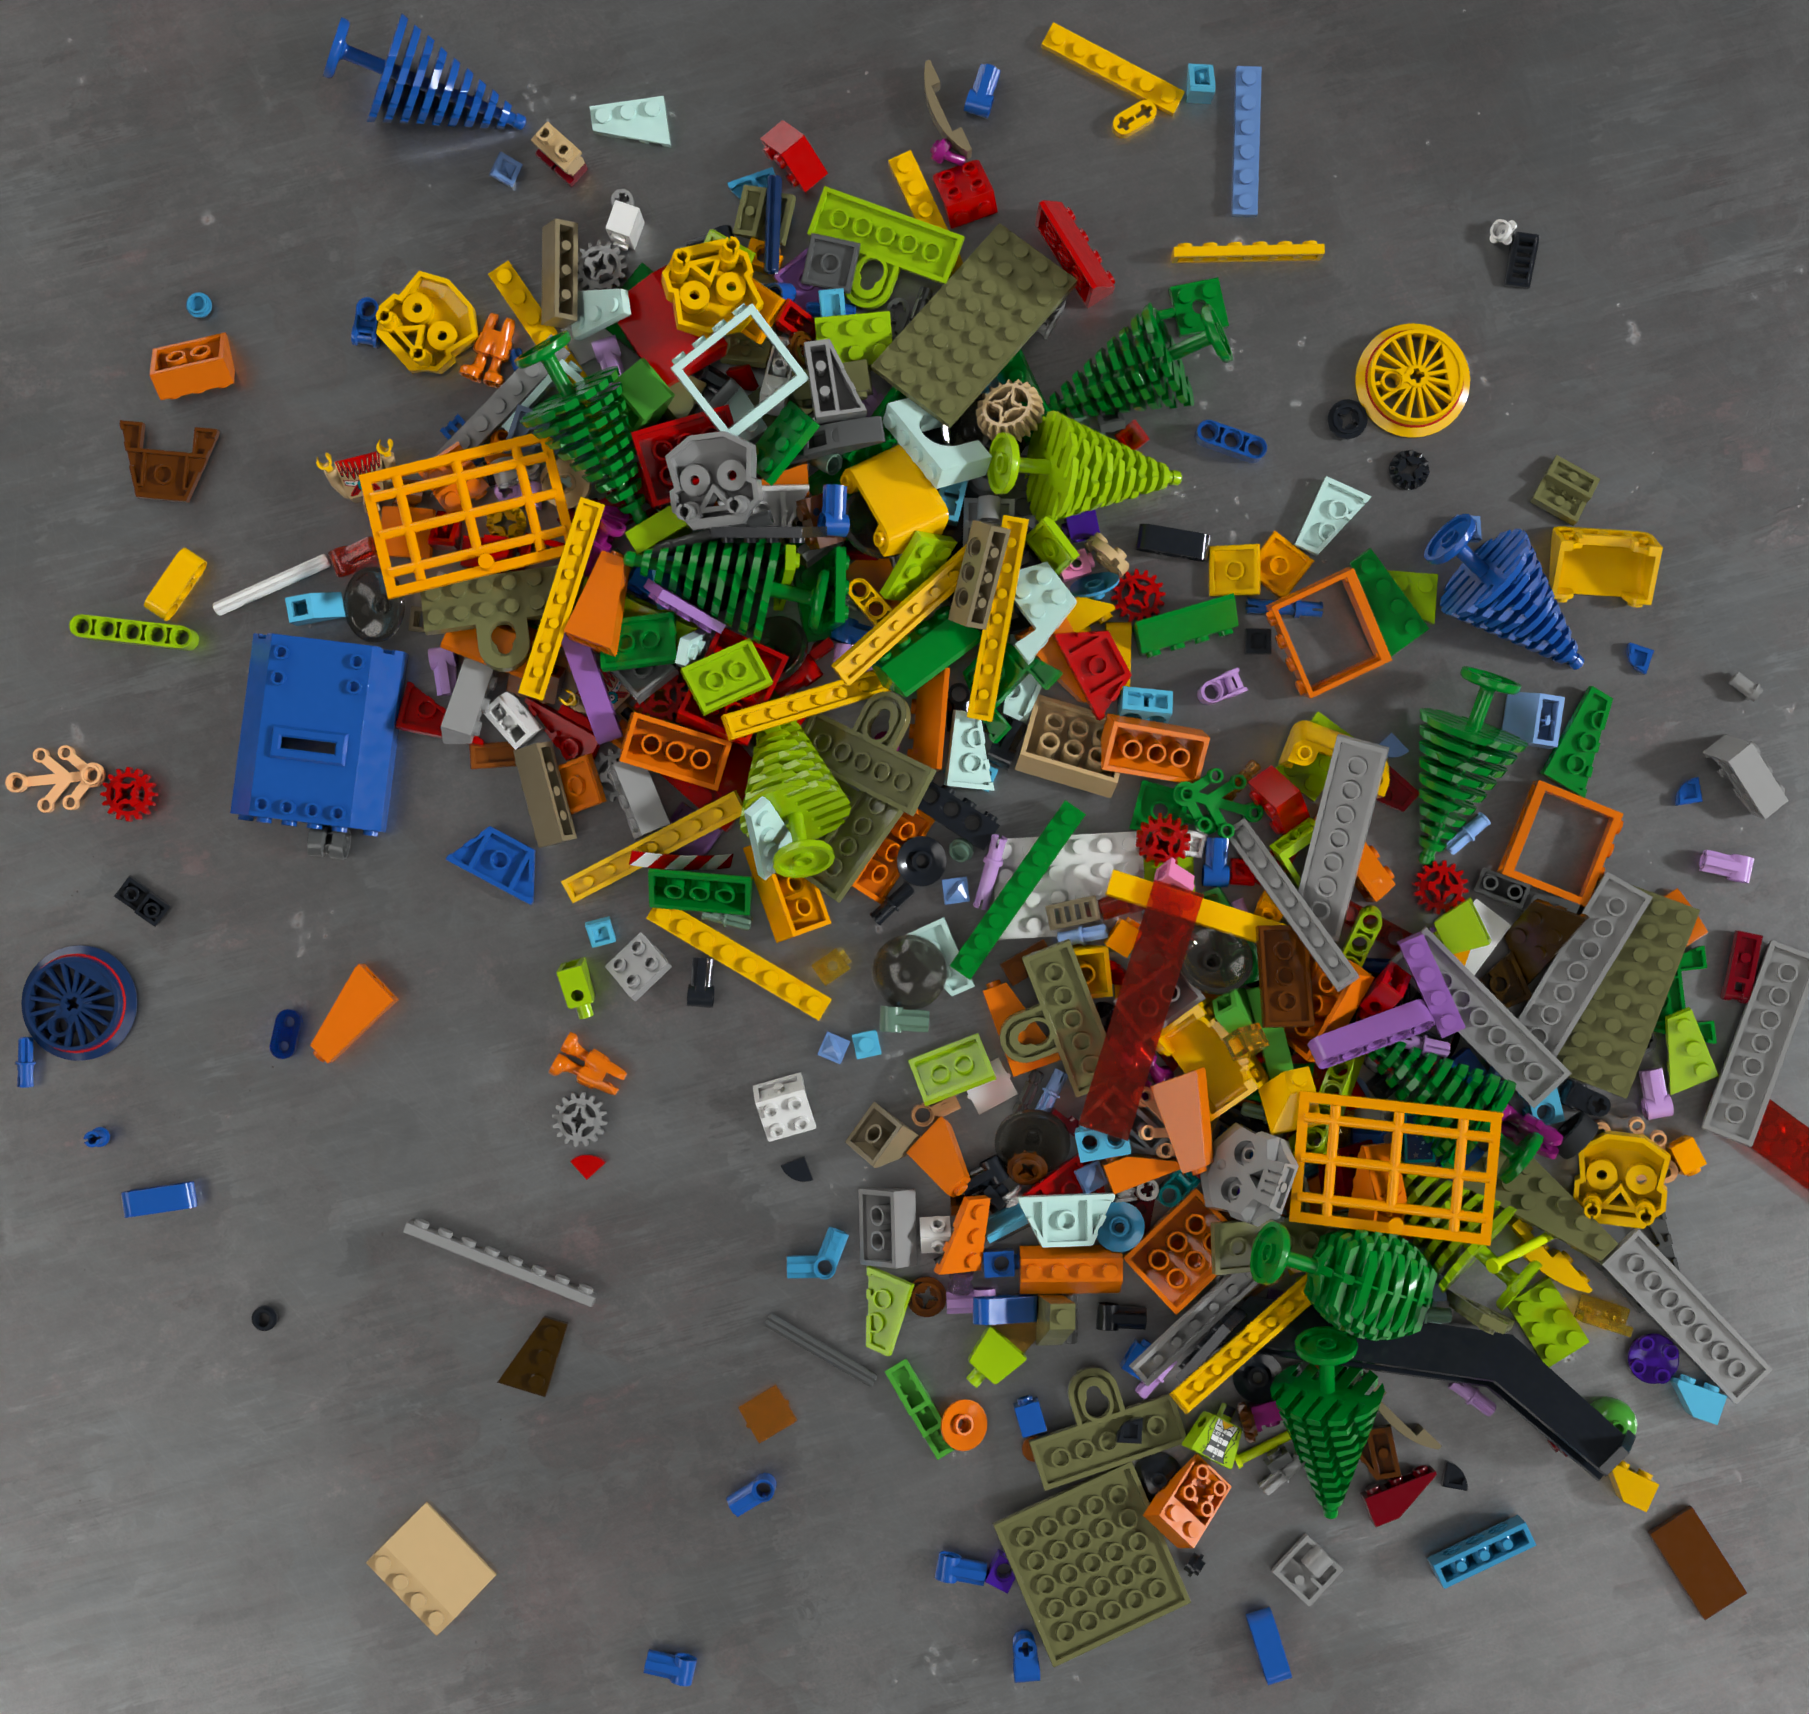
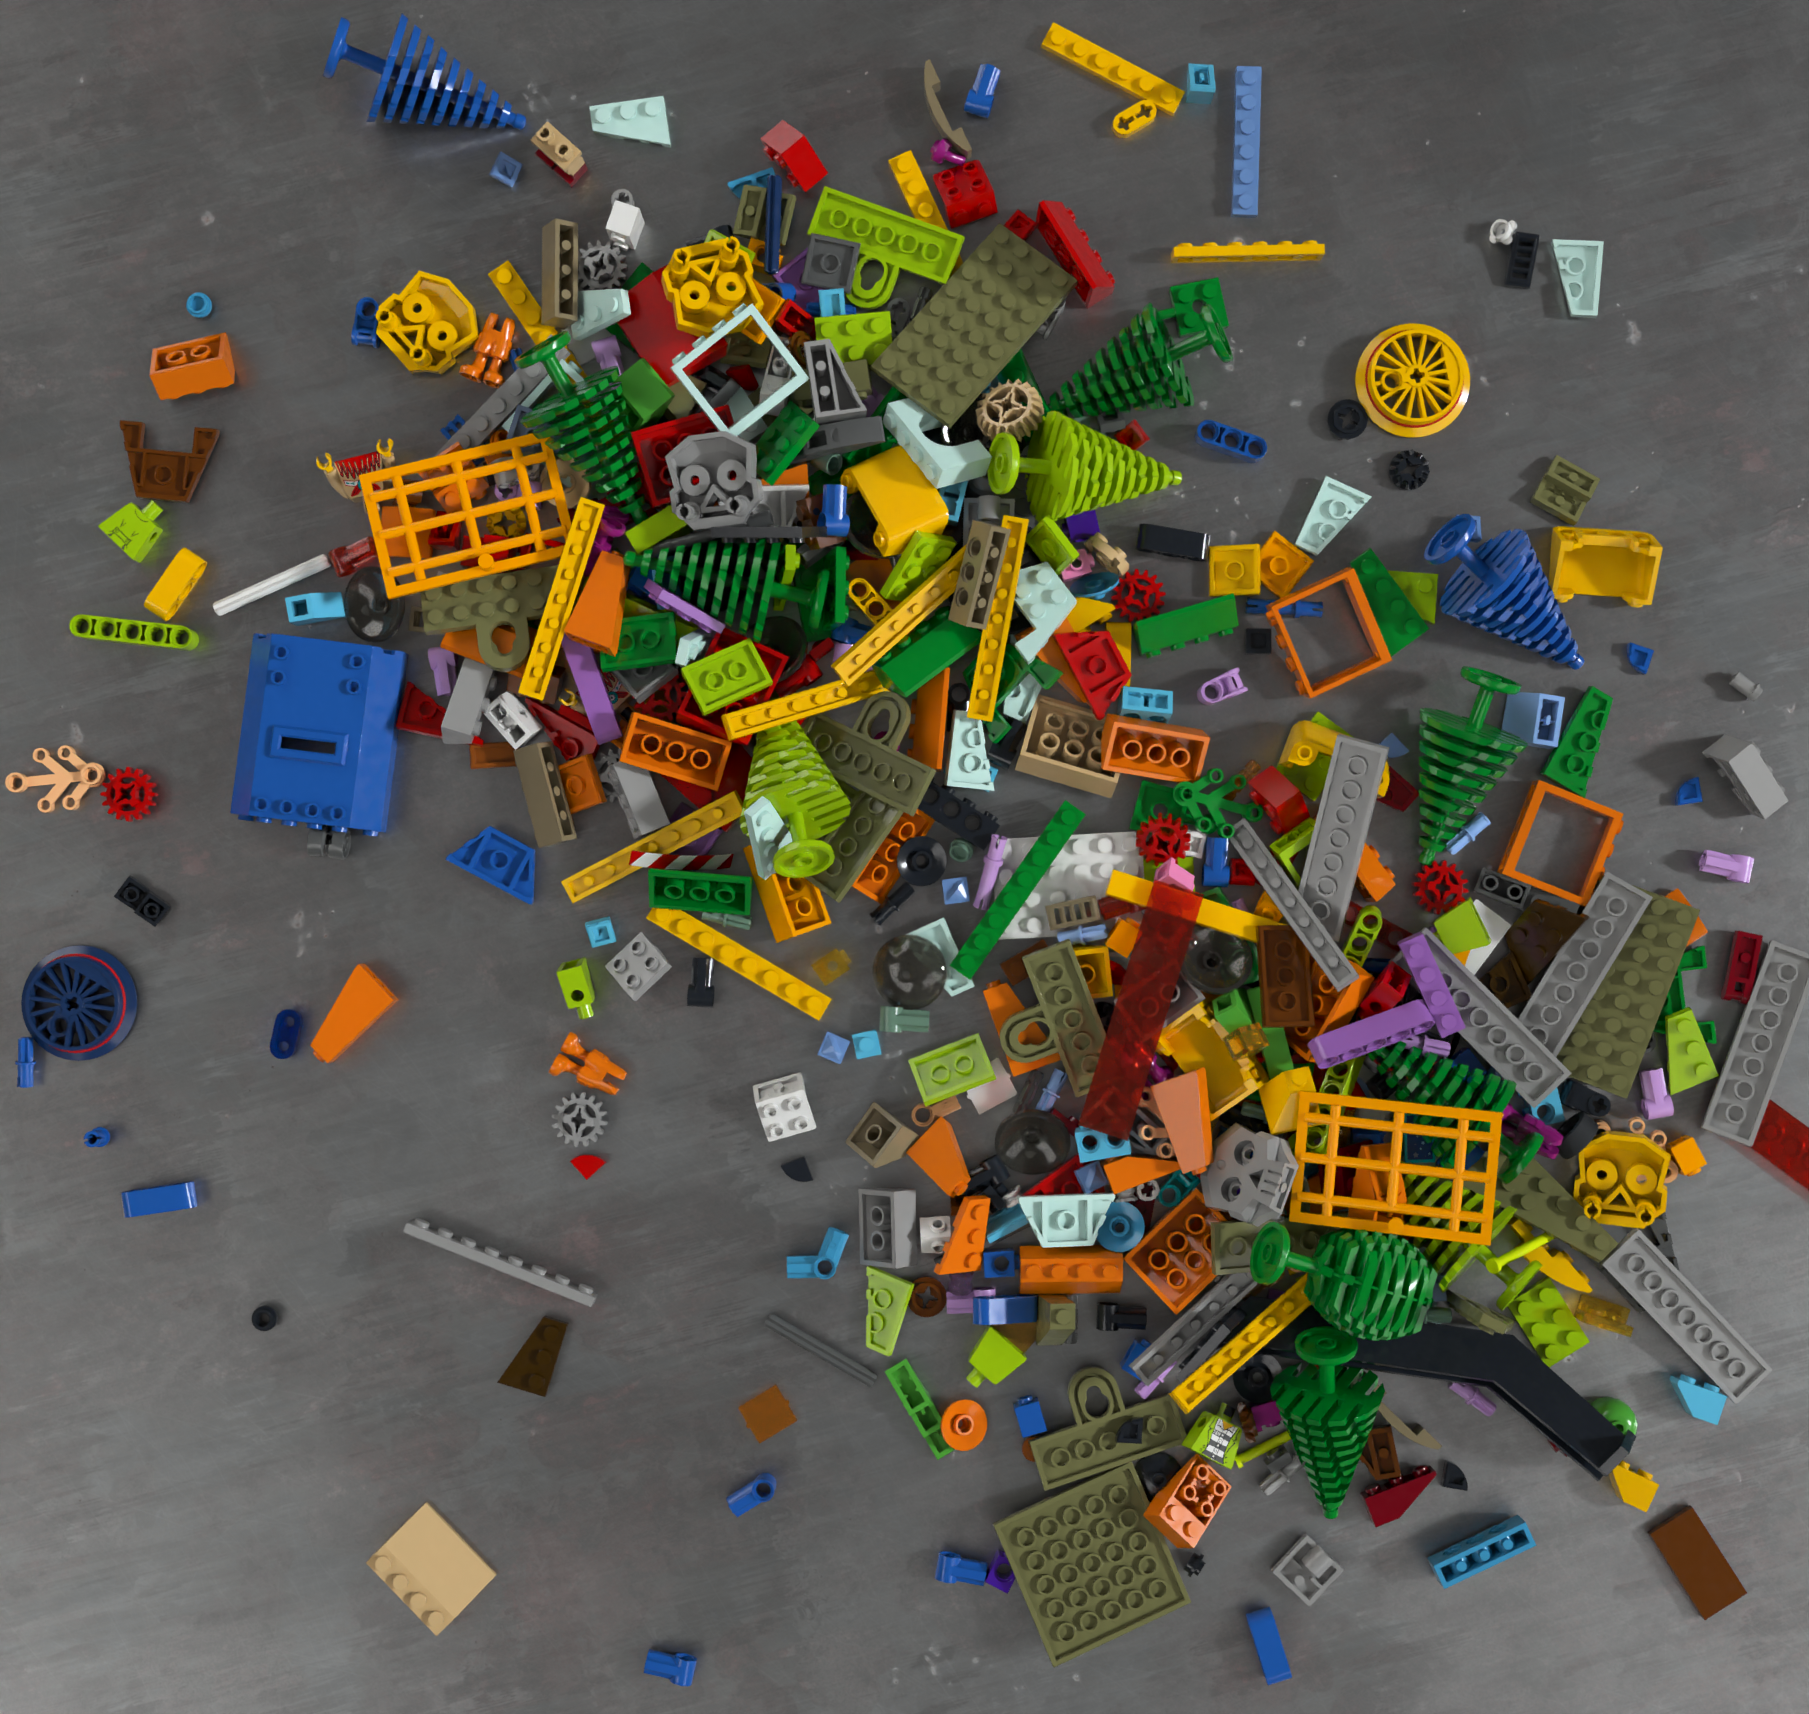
(134, 529): none -> lime torso
(1021, 225): none -> red tile
(1026, 1176): reddish brown gear -> none
(1026, 1660): blue piece -> none
(1580, 274): none -> light aqua wing
(1653, 1358): dark purple dish -> none

